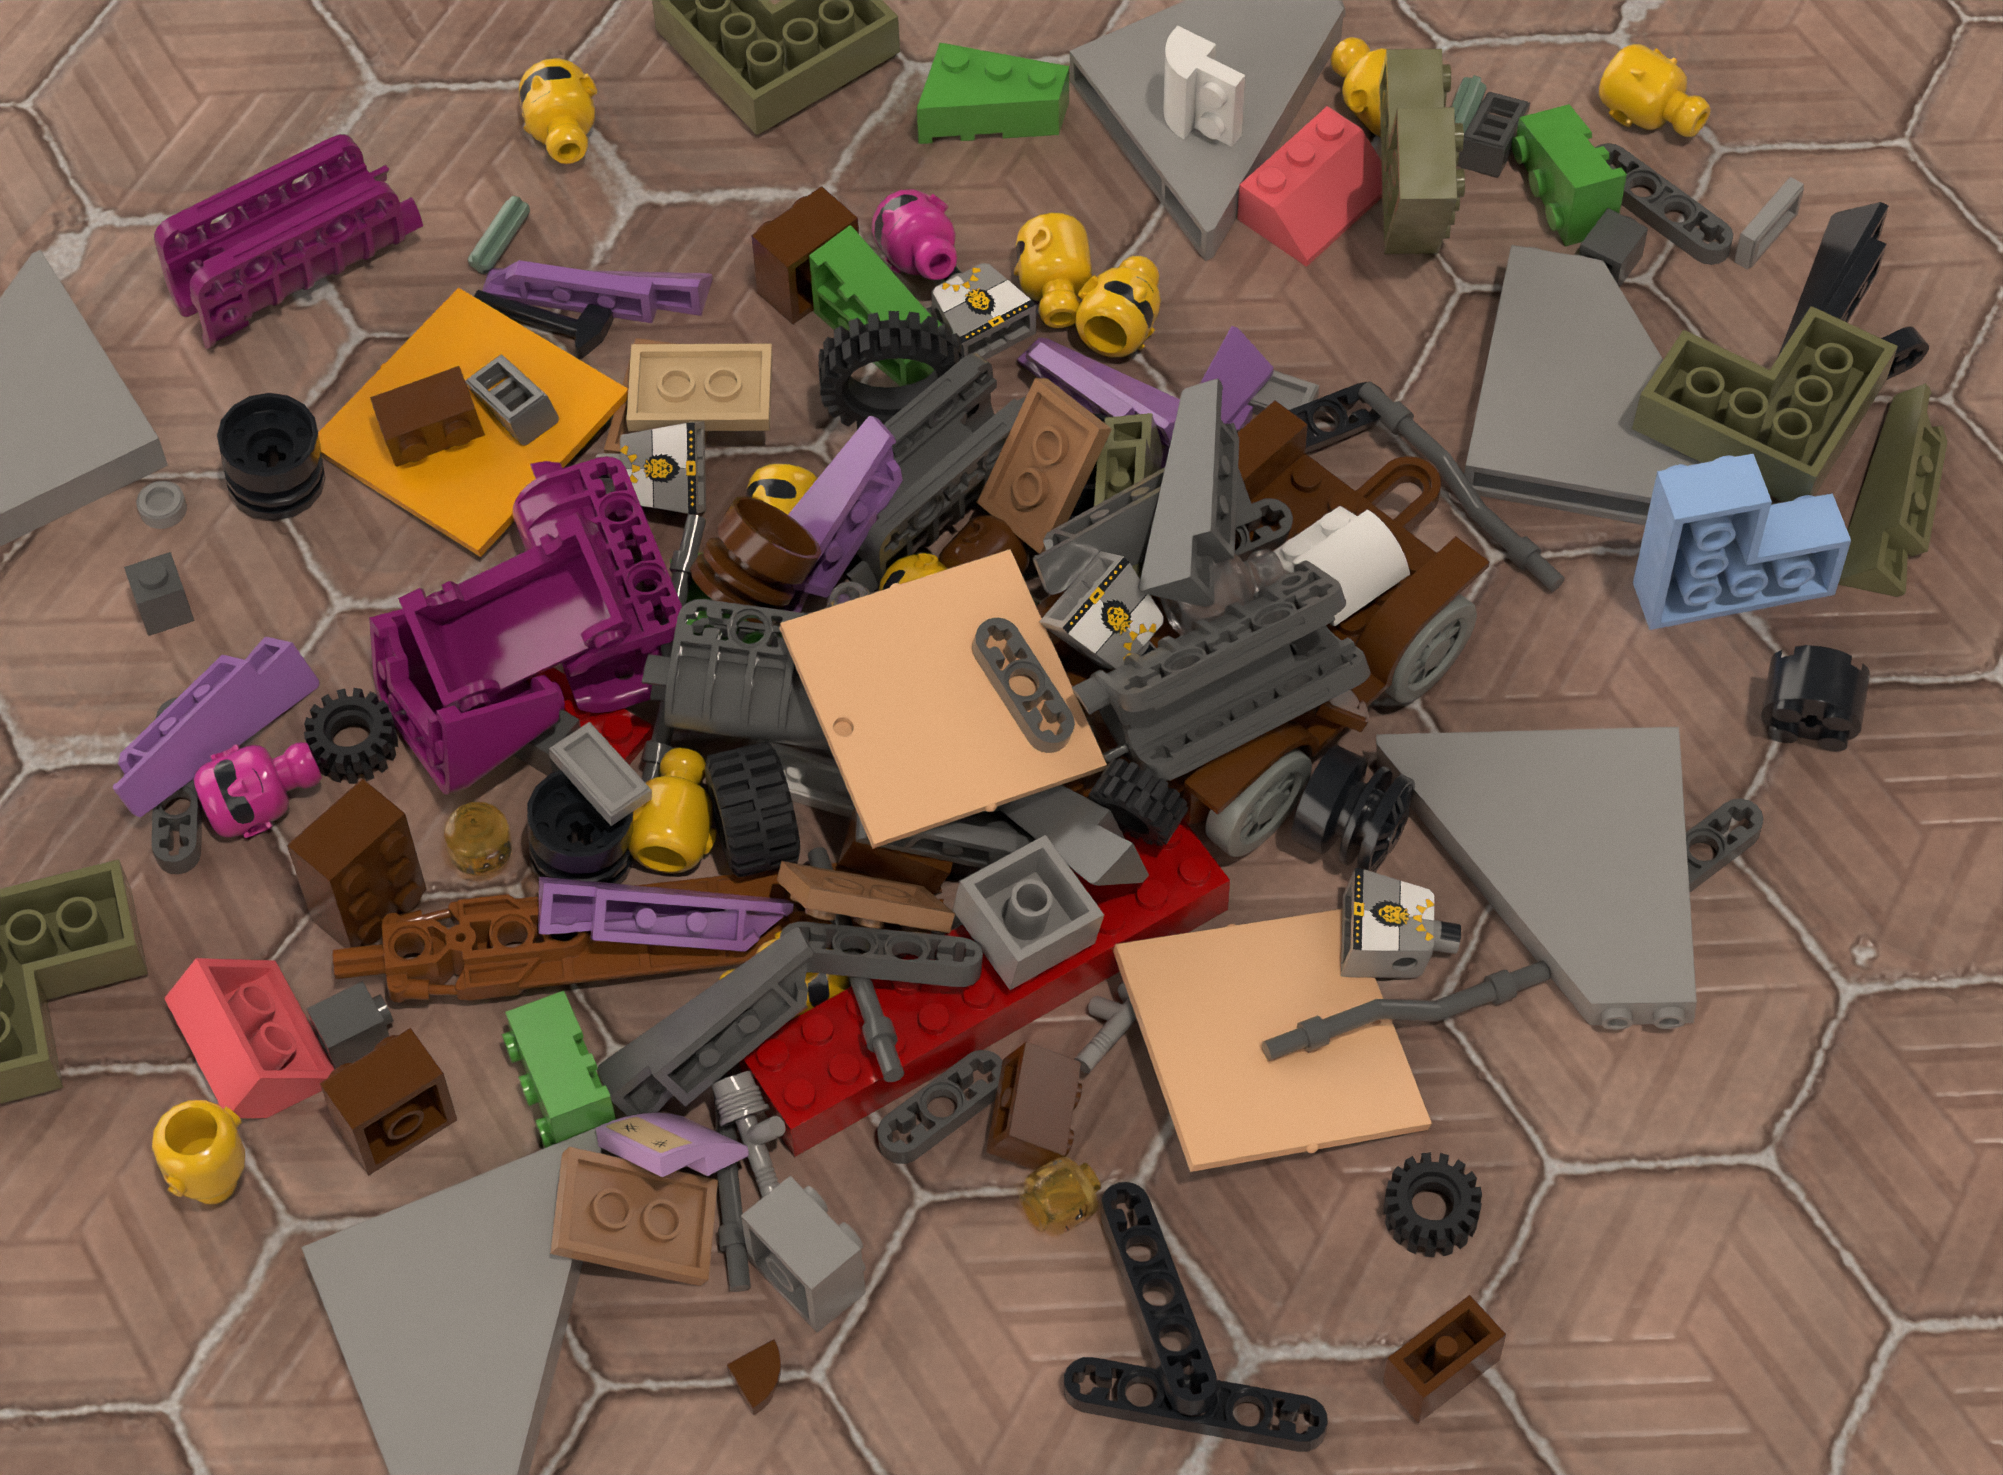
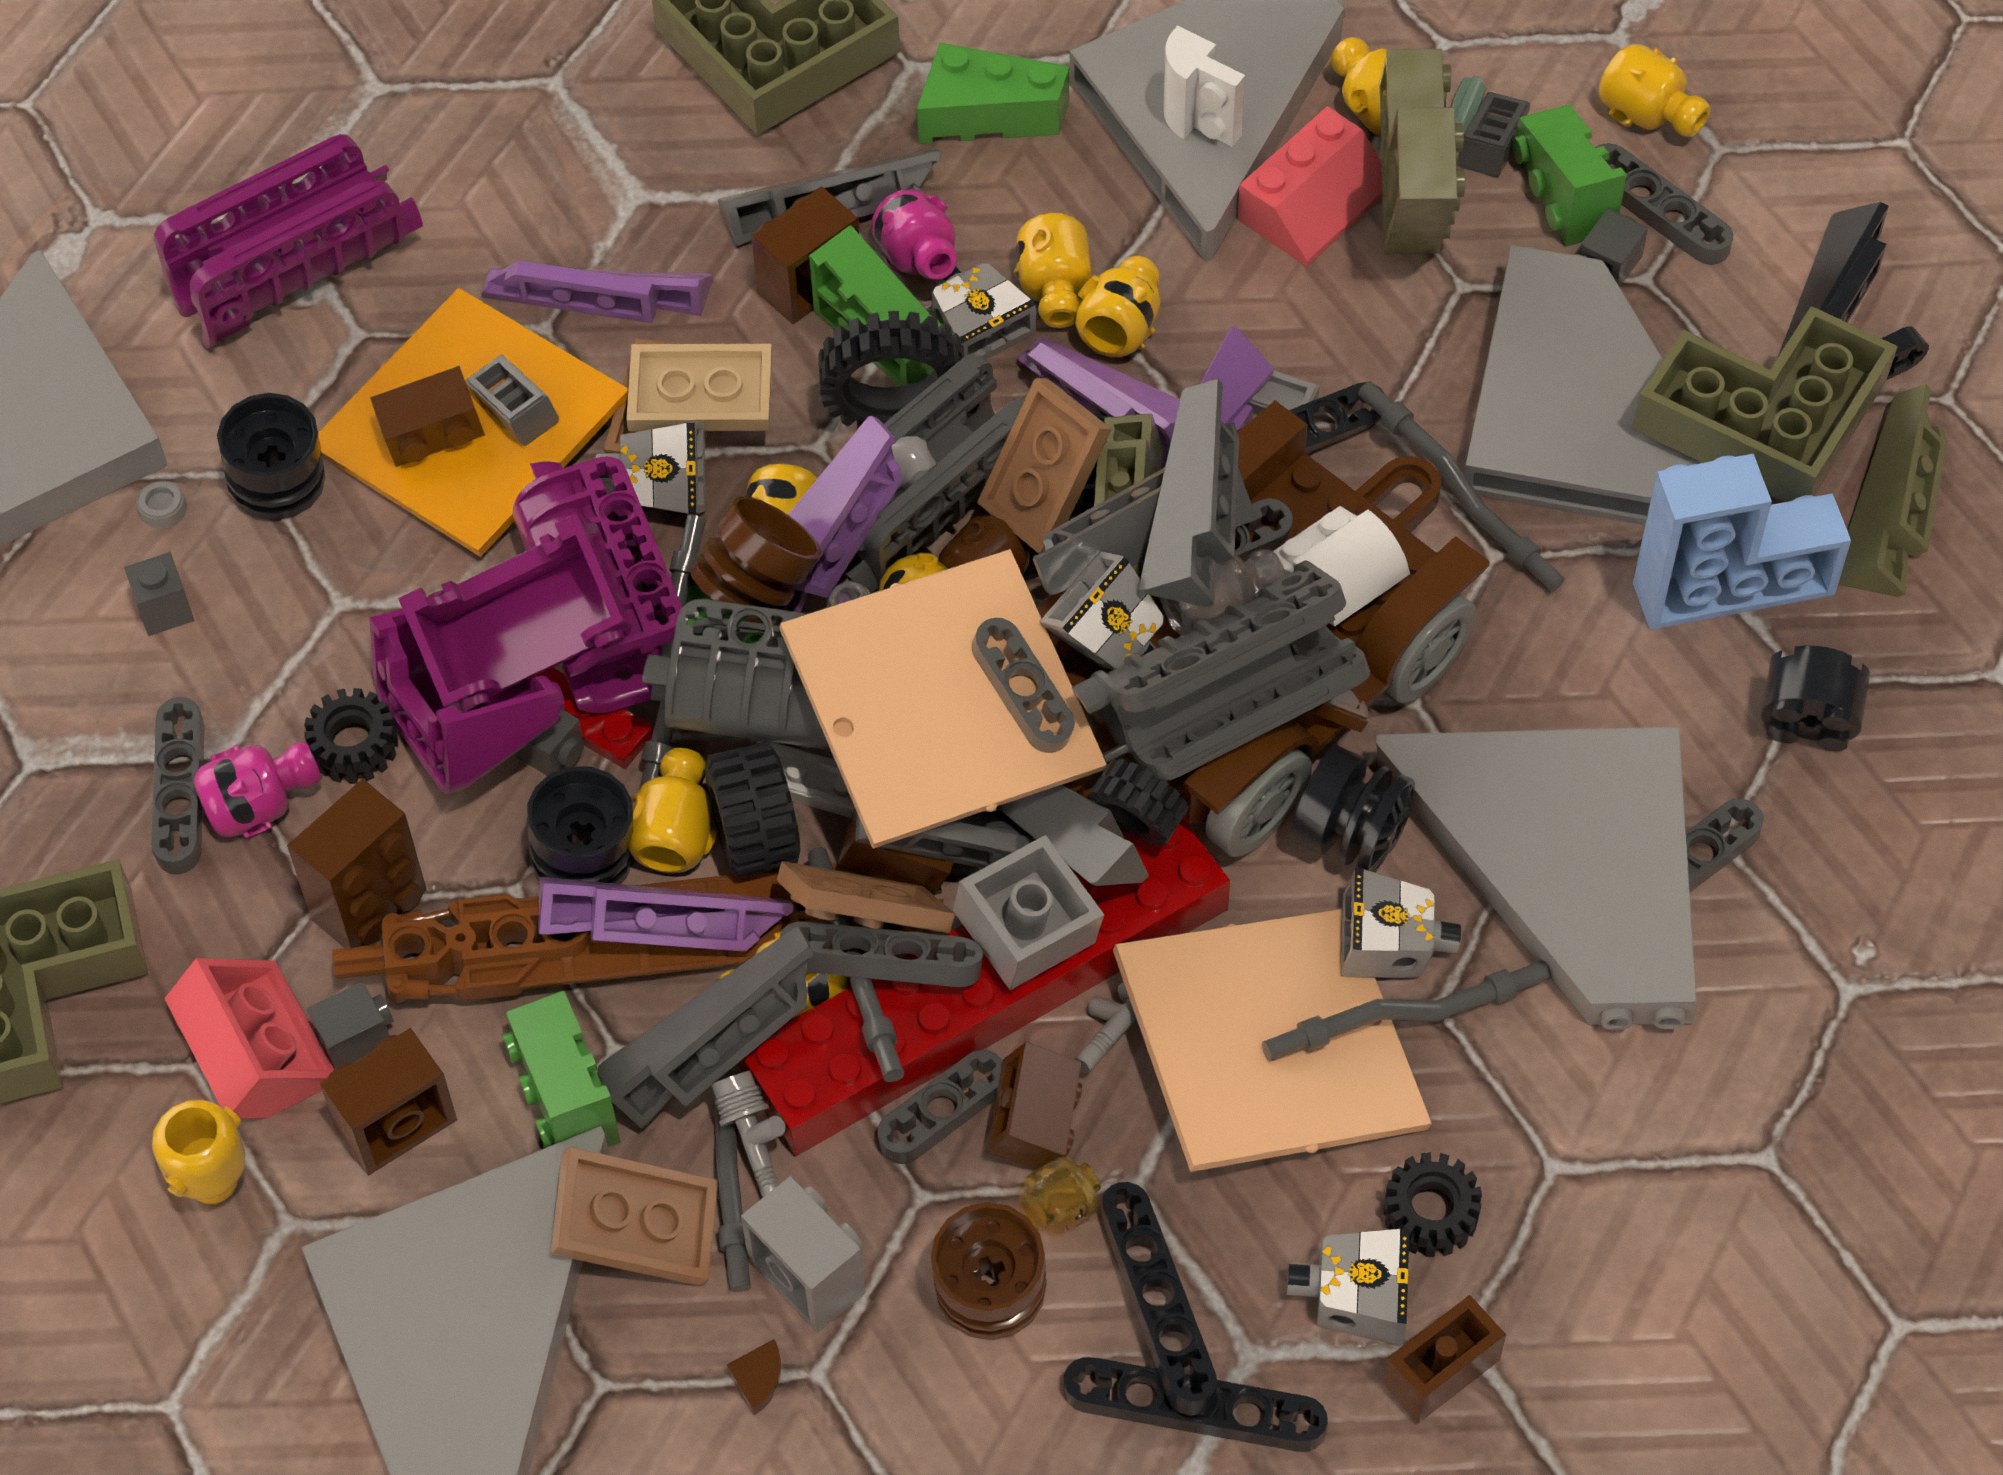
(210, 717): medium lavender wedge -> none
(478, 838): clear yellow head -> none
(498, 234): sand green axle -> none
(558, 107): yellow piece -> none
(587, 330): black piece -> none
(600, 773): light grey tile -> none
(668, 1143): lavender slope -> none
(856, 188): none -> dark grey wedge
(913, 459): none -> light grey piece
(992, 1242): none -> reddish brown wheel
(1359, 1284): none -> torso
(1769, 223): light grey tile -> none

